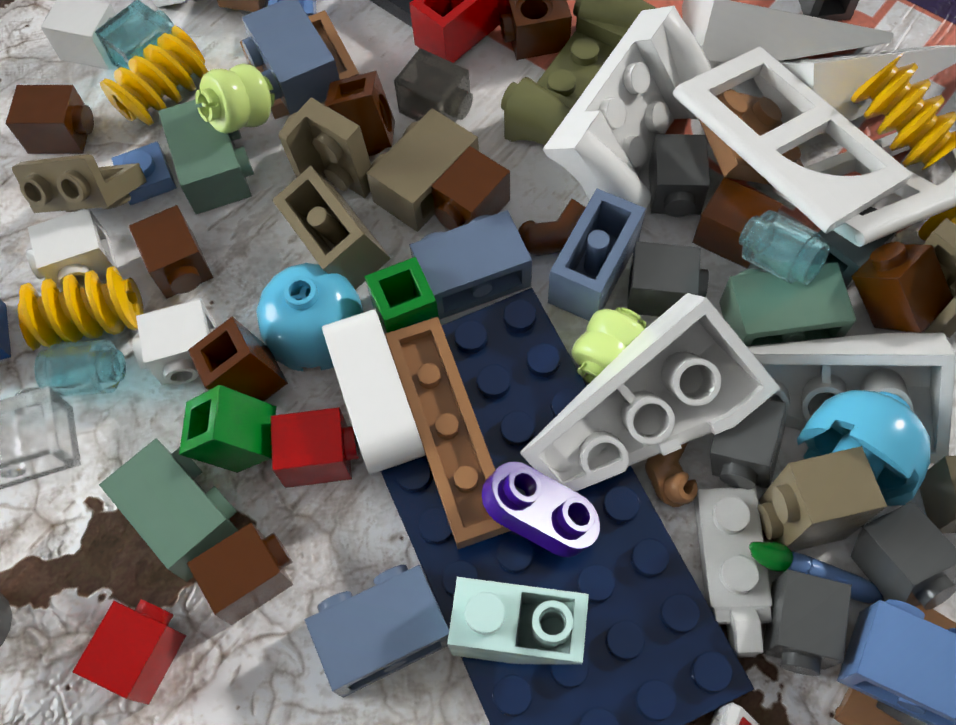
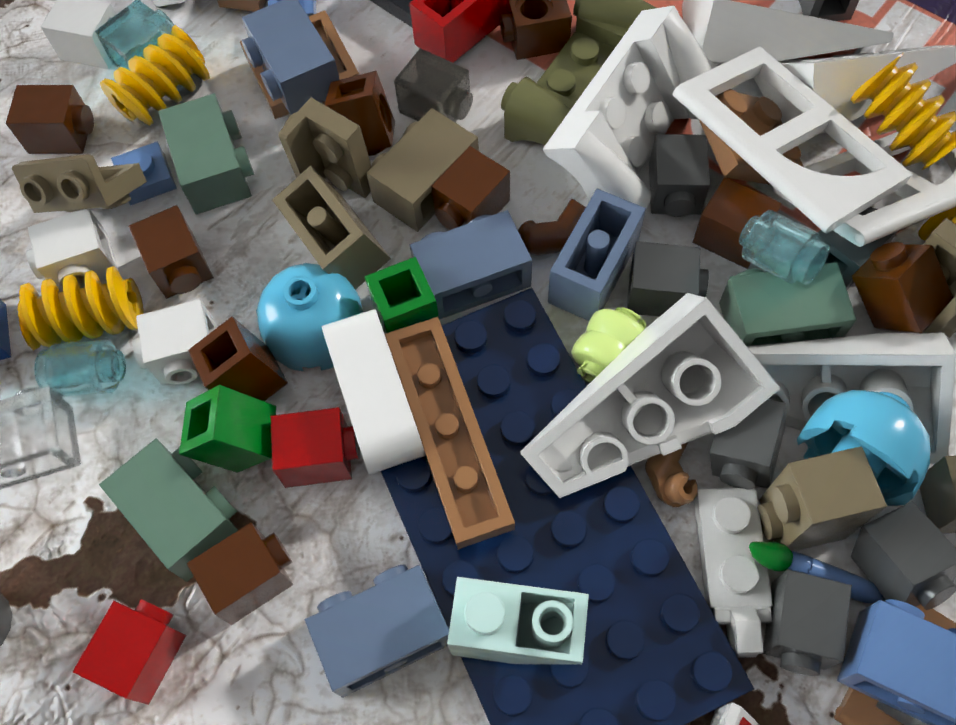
(235, 98): yellowish green piece -> none
(543, 512): plate -> none

